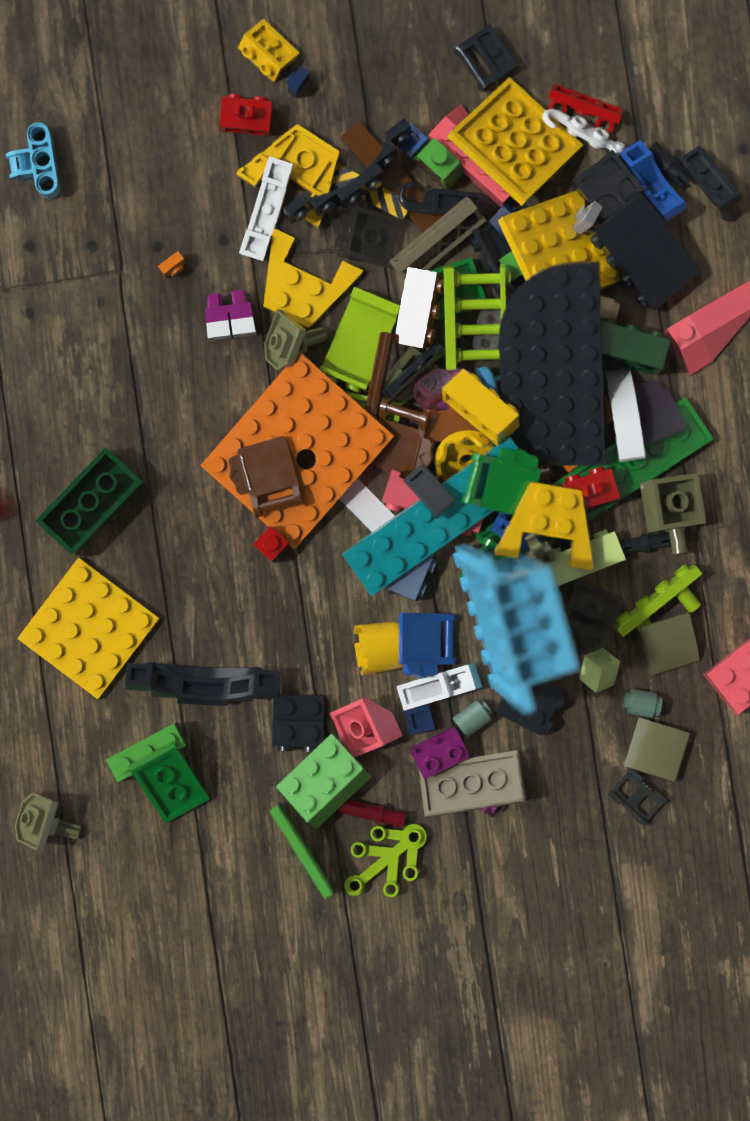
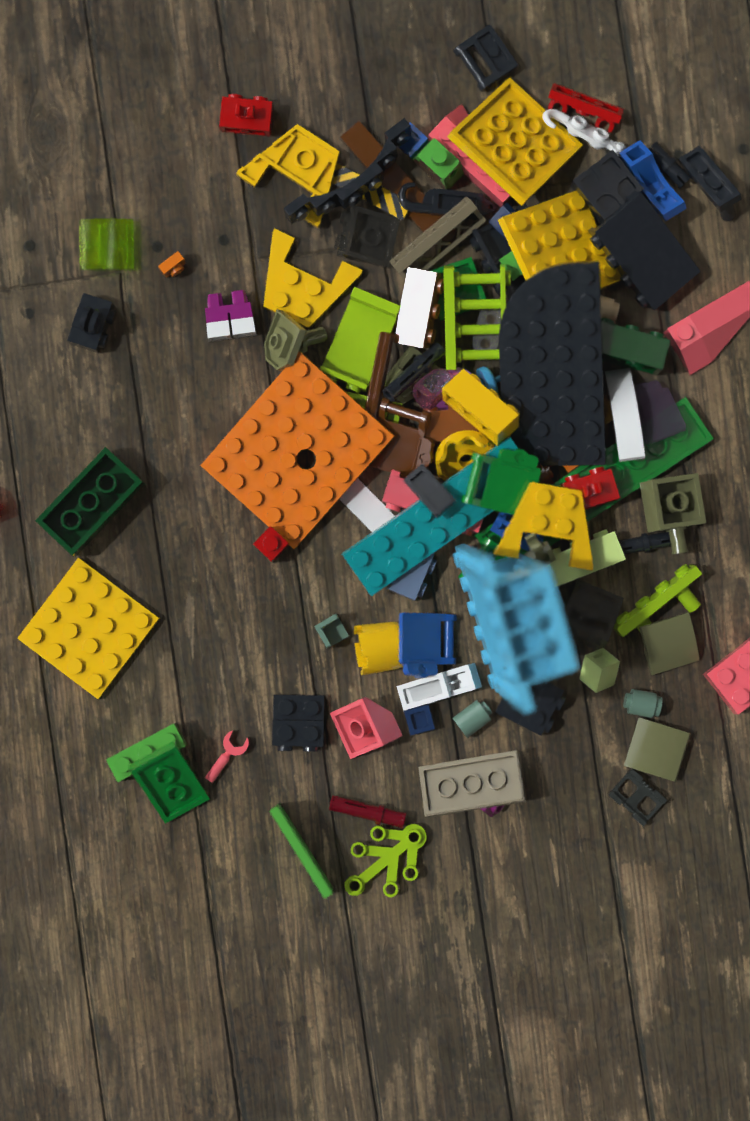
(29, 158): medium azure piece -> none
(38, 821): olive piece -> none
(91, 323): none -> black brick
(106, 244): none -> clear neon green slope
(202, 684): black piece -> none
(225, 757): none -> coral piece
(263, 470): reddish brown piece -> none
(266, 208): white slope -> none
(267, 49): yellow bracket -> none
(297, 81): dark blue plate -> none
(323, 781): bright green piece -> none
(331, 631): none -> sand green panel
(439, 752): magenta bracket -> none
(586, 217): light grey plate -> none

